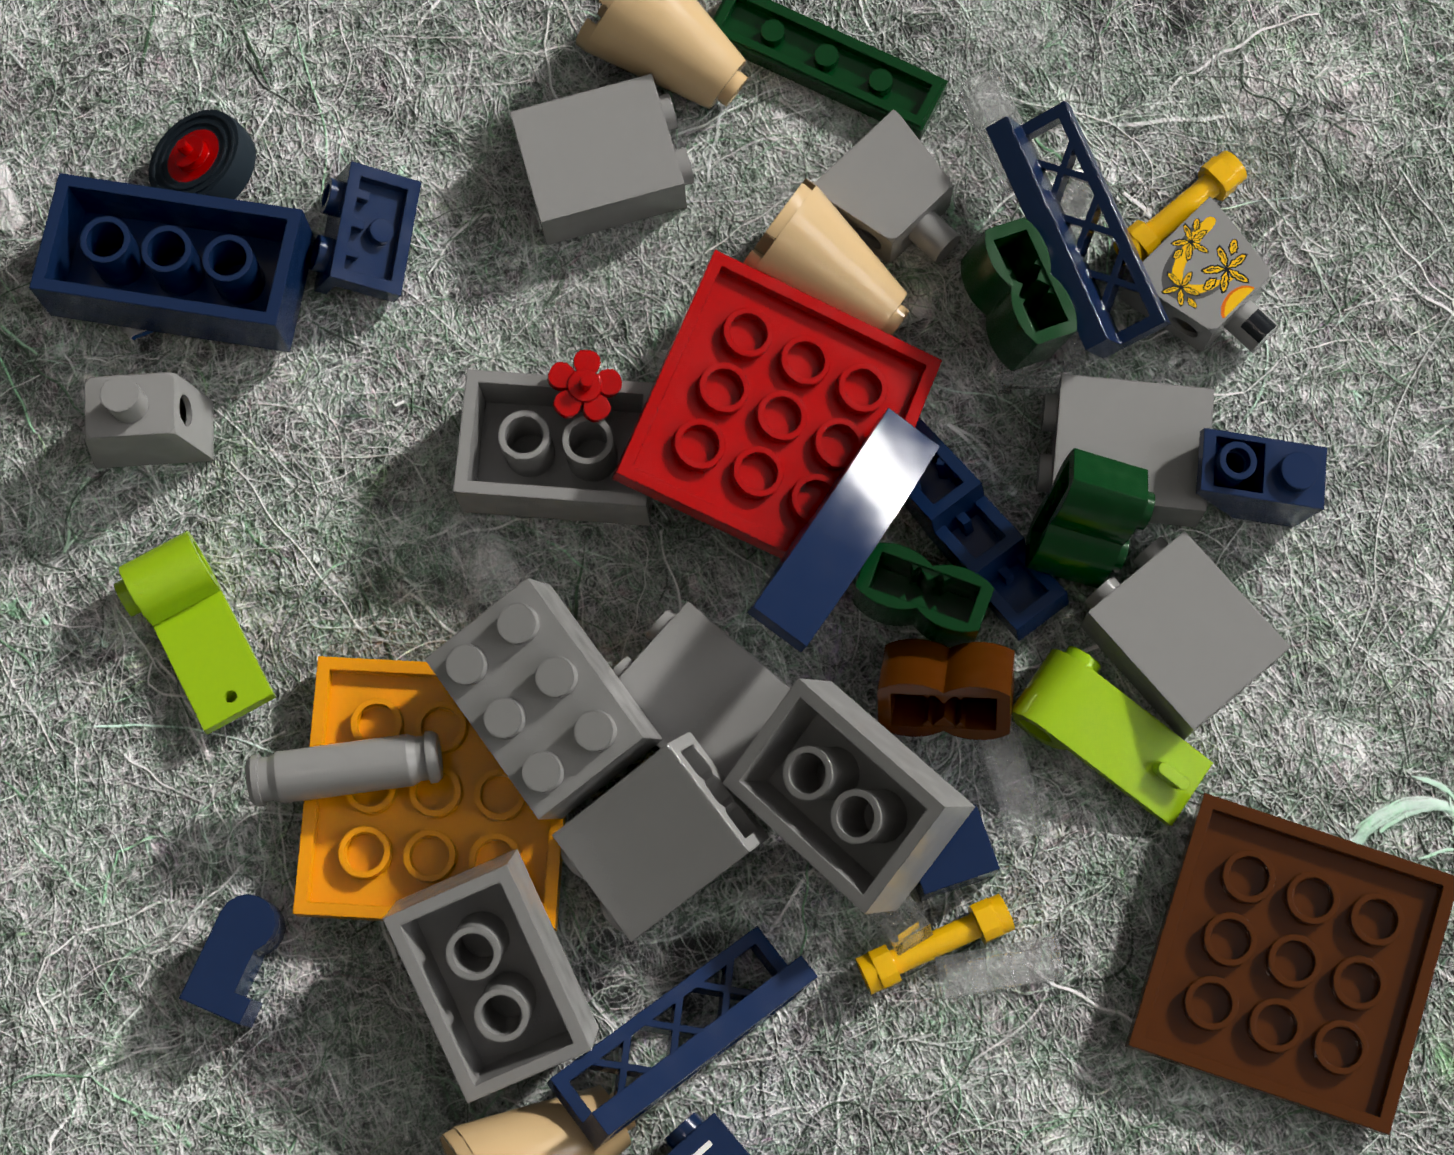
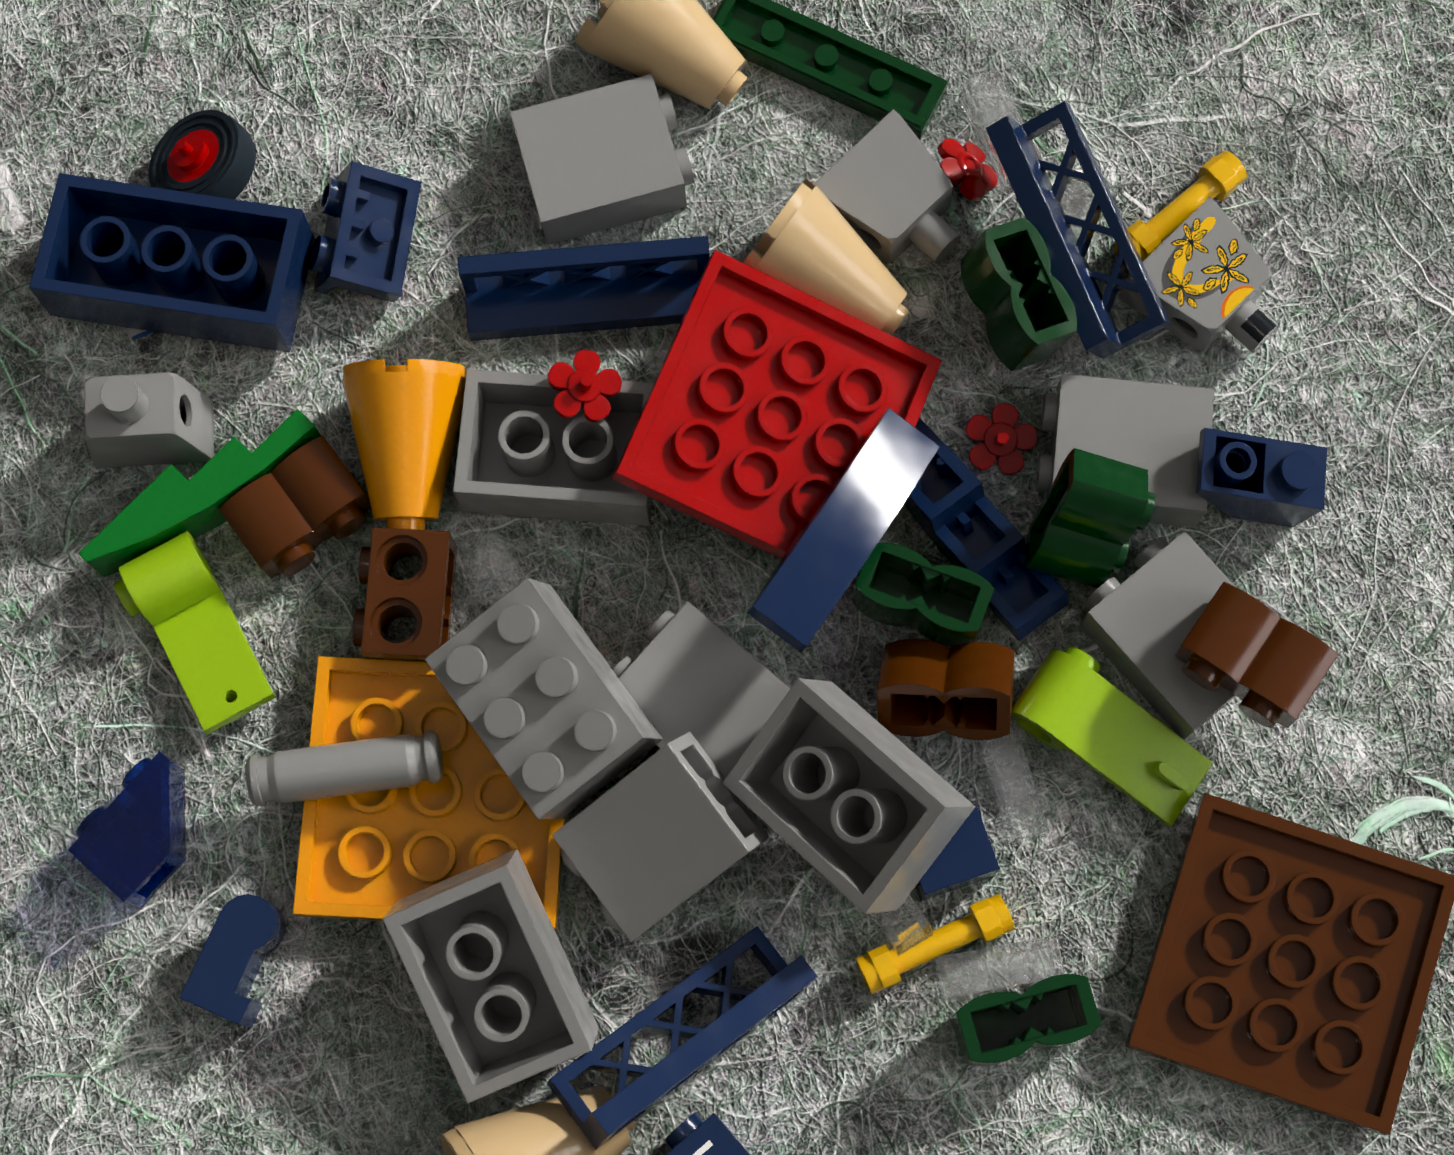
(140, 834): none -> clear blue slope
(178, 505): none -> green slope
(297, 509): none -> reddish brown brick
(405, 434): none -> light orange cone
(423, 597): none -> reddish brown brick
(581, 287): none -> dark blue fence
(965, 168): none -> red plant
(1000, 439): none -> red plant
(1042, 1017): none -> dark green brick
(1255, 657): none -> reddish brown brick

